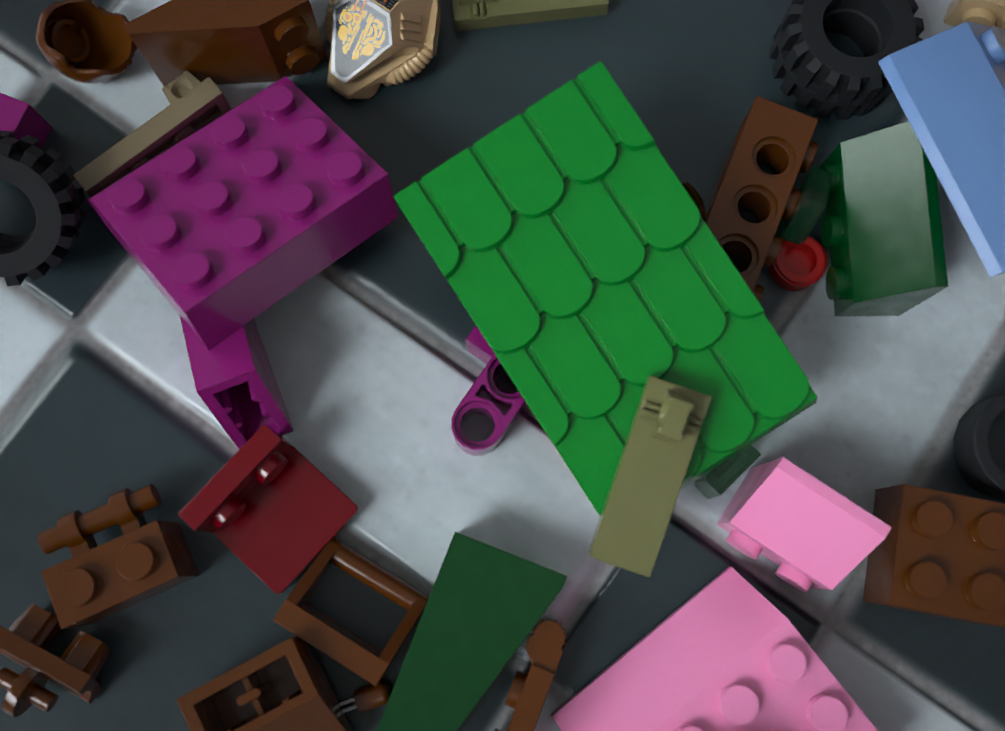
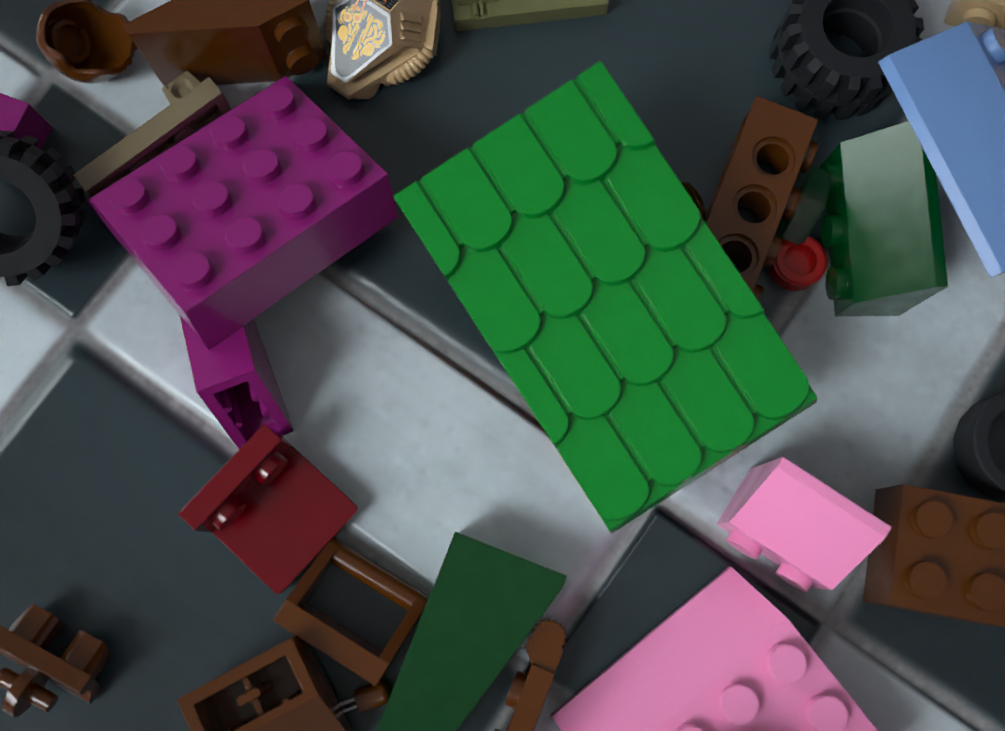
(119, 572): reddish brown brick -> none
(486, 400): magenta tile -> none
(649, 476): olive hinge -> none
(724, 475): clear green tile -> none

